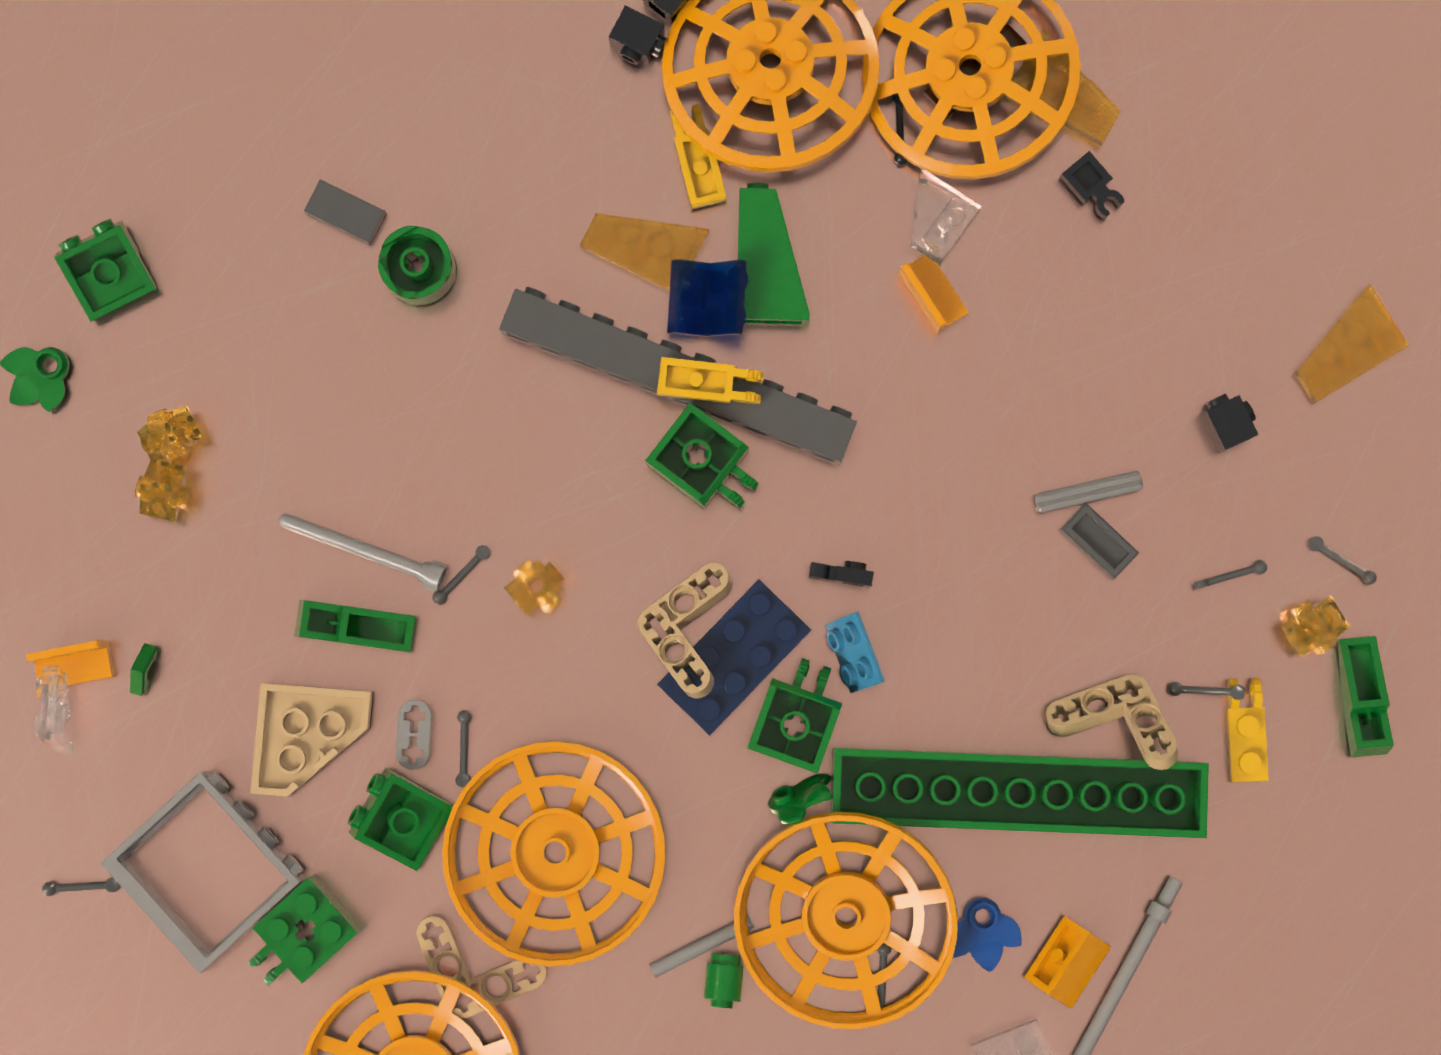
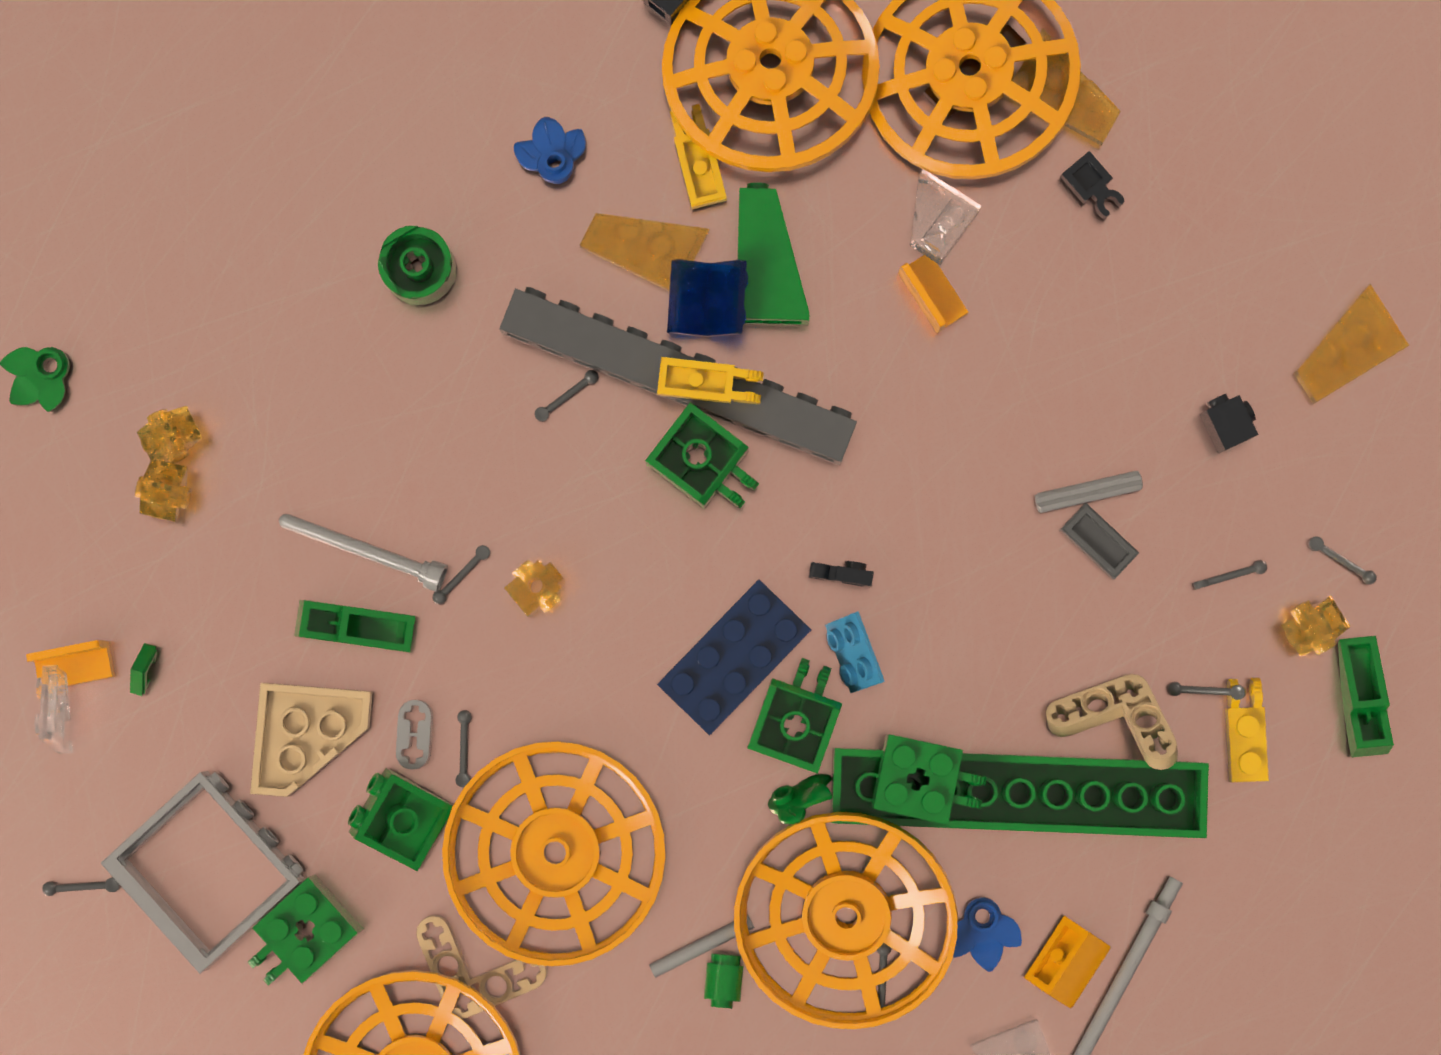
(104, 269): green plate -> none
(344, 212): dark grey tile -> none
(542, 413): none -> dark grey hinge
(548, 146): none -> blue plate
(637, 37): black brick -> none
(673, 621): tan beam -> none
(898, 159): black hinge -> none
(935, 797): none -> green hinge

